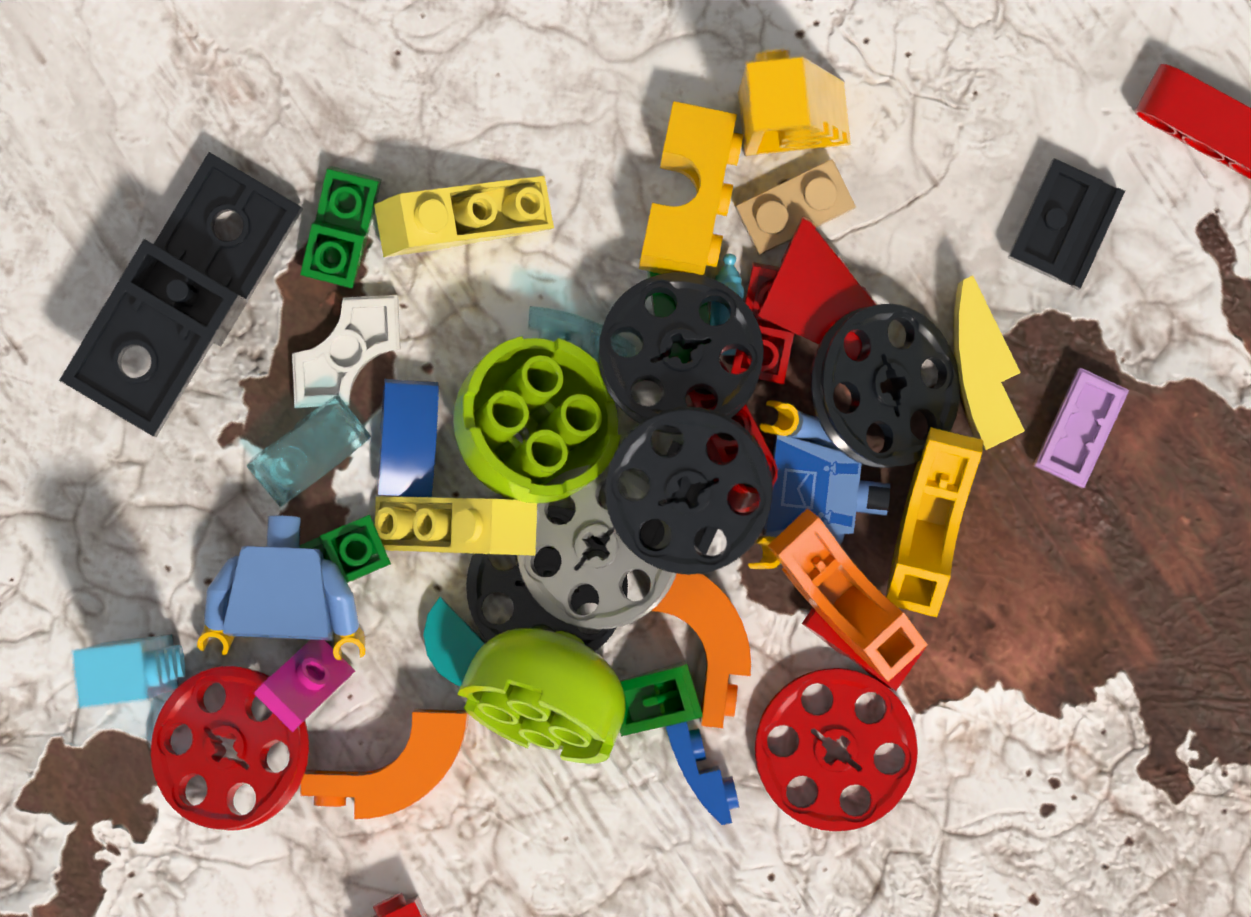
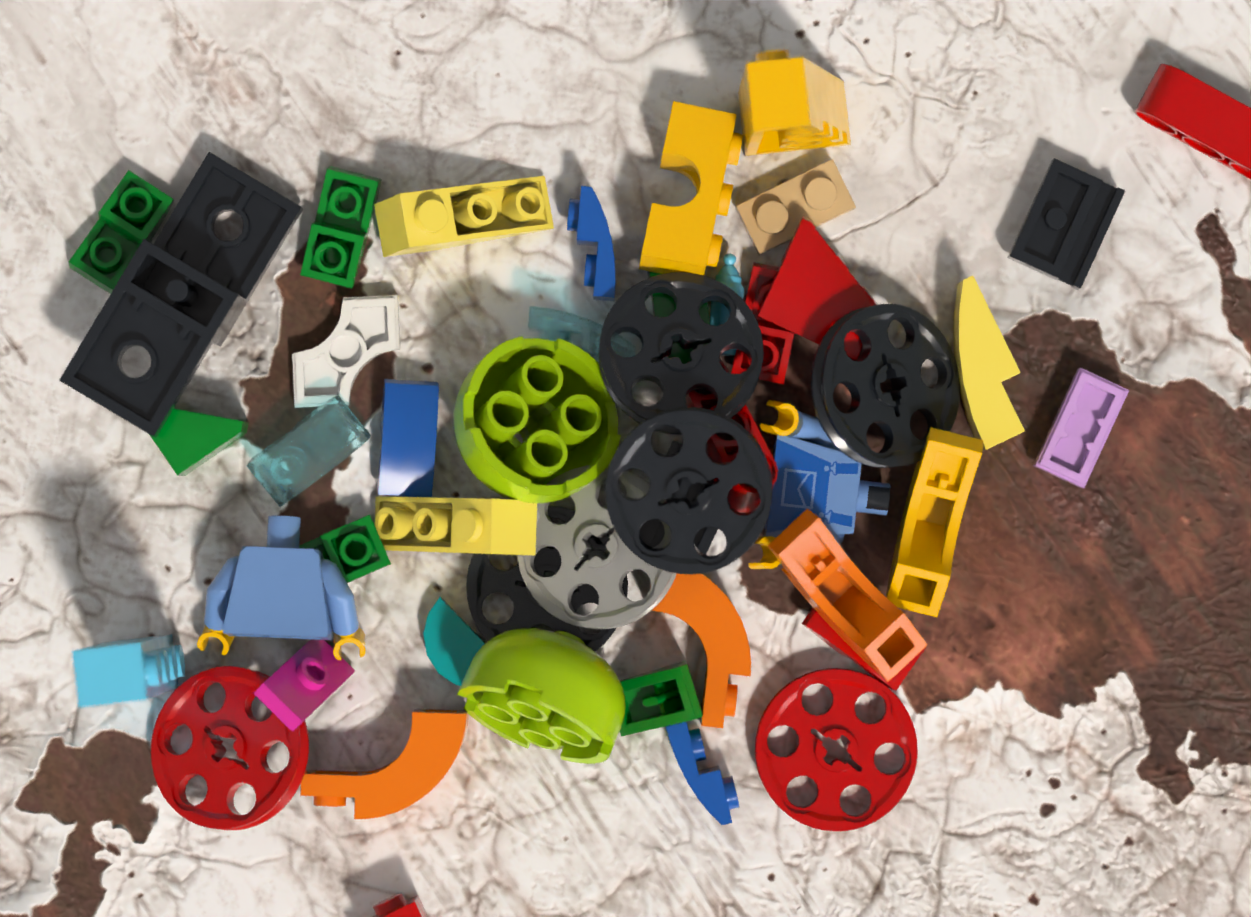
(125, 219): none -> green slope
(194, 438): none -> green slope
(592, 229): none -> blue slope

